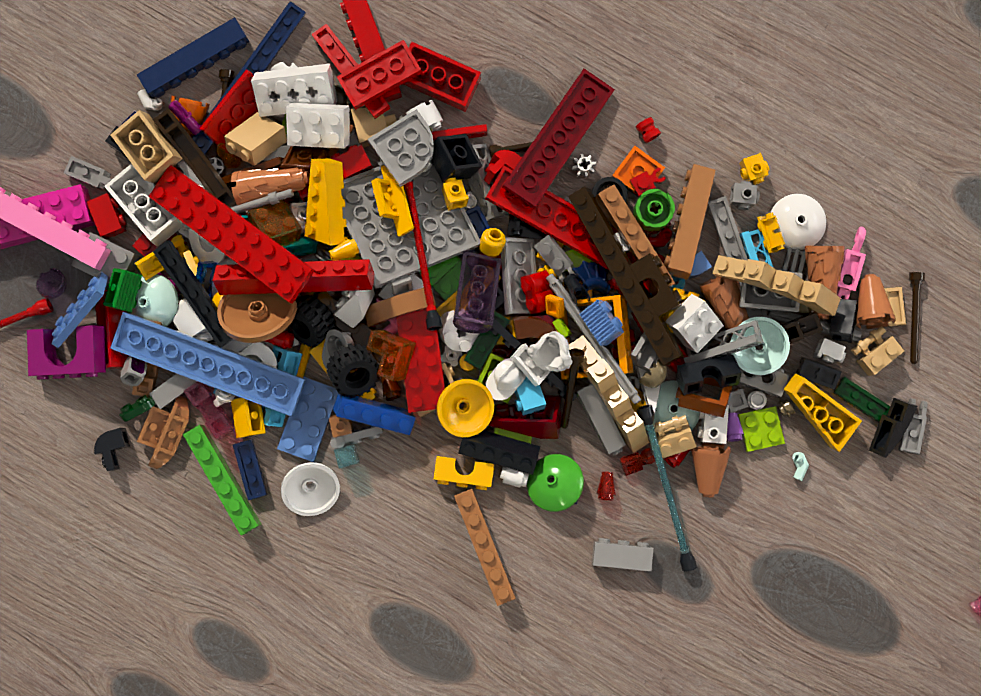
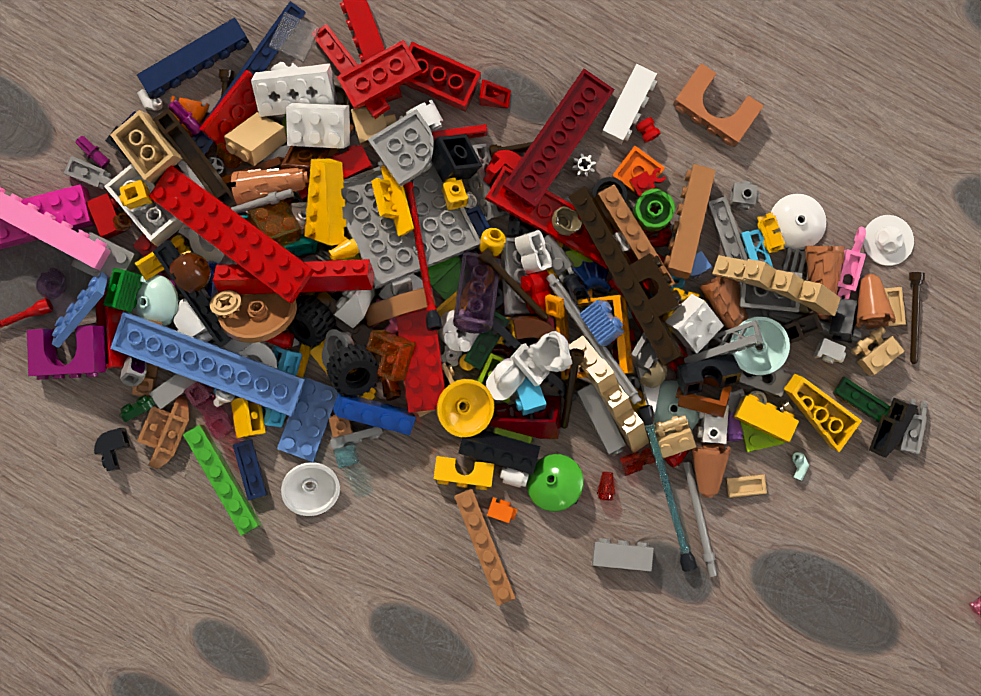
(92, 151): none -> magenta axle
(122, 217): none -> reddish brown plate
(133, 189): none -> yellow brick
(190, 271): none -> reddish brown cylinder
(224, 298): none -> tan gear
(294, 37): none -> clear tile
(488, 258): none -> dark brown piece
(494, 95): none -> red slope
(501, 510): none -> orange brick
(533, 252): none -> white brick
(562, 327): lime tile -> none
(566, 221): none -> dark tan hair
(629, 103): none -> white brick
(691, 102): none -> nougat arch
(708, 555): none -> light grey bar
(746, 486): none -> tan tile
(754, 169): yellow brick -> none
(766, 418): none -> yellow brick
(819, 373): black hinge -> none
(888, 240): none -> white hat

